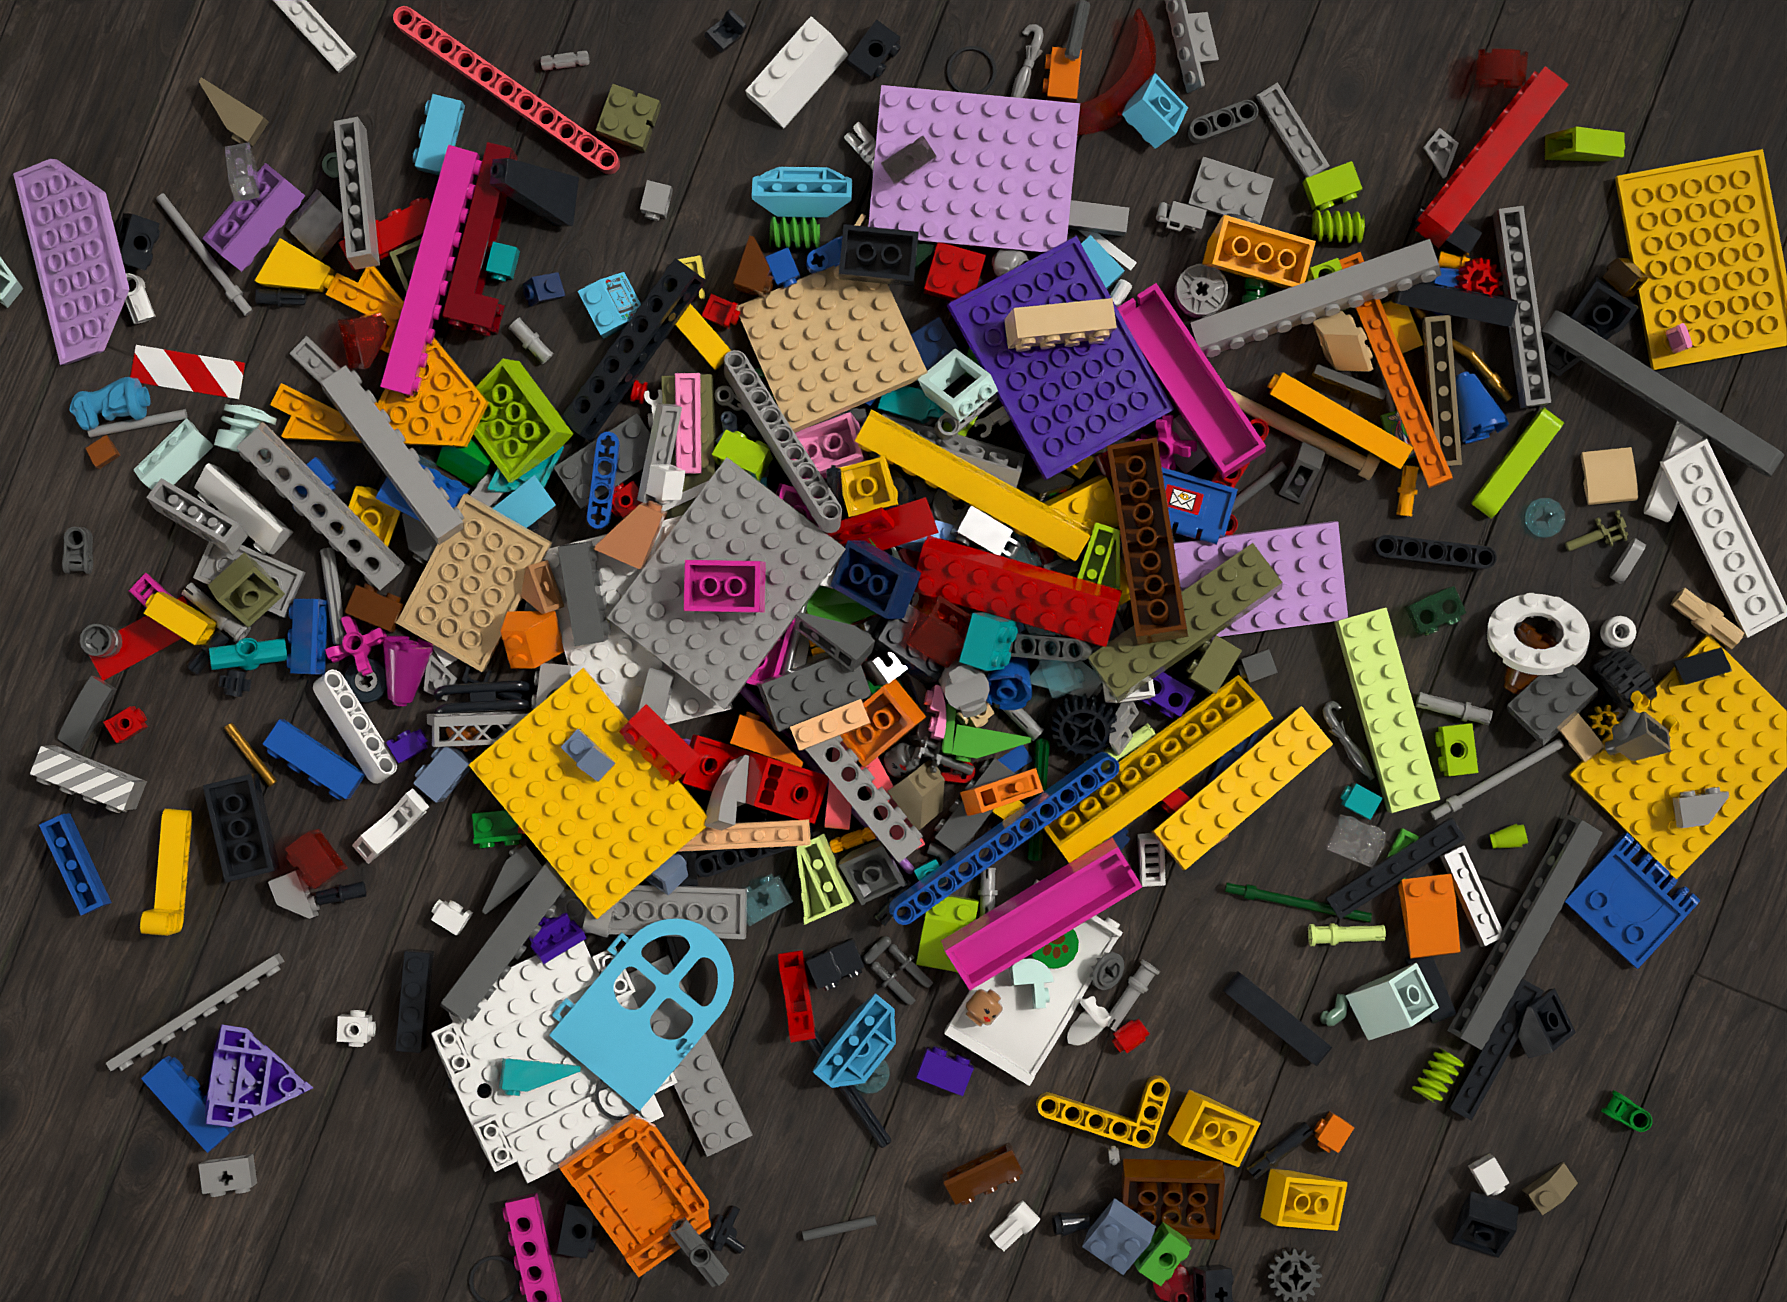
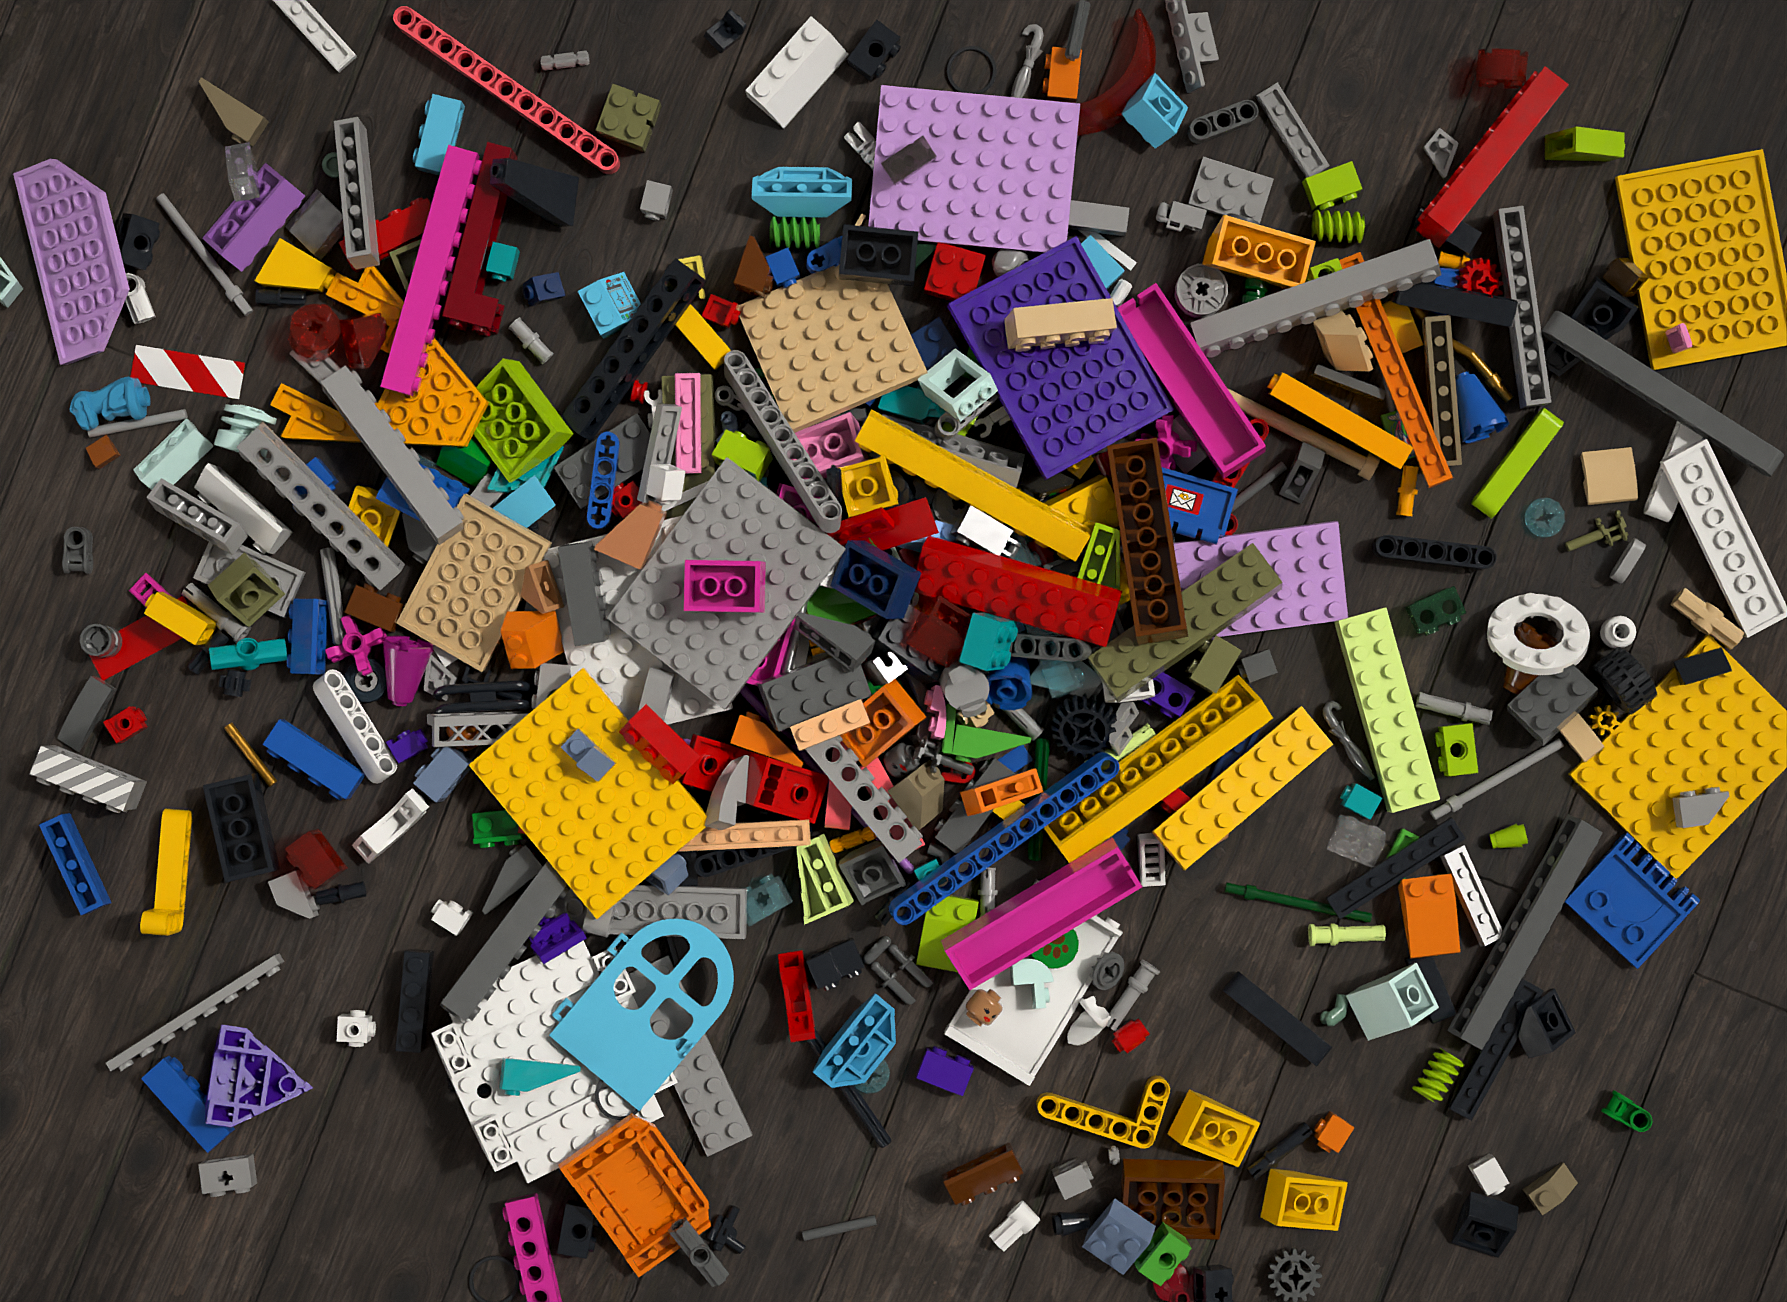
(302, 335): none -> clear red brick
(1073, 1177): none -> light grey brick
(1640, 734): dark grey torso -> none

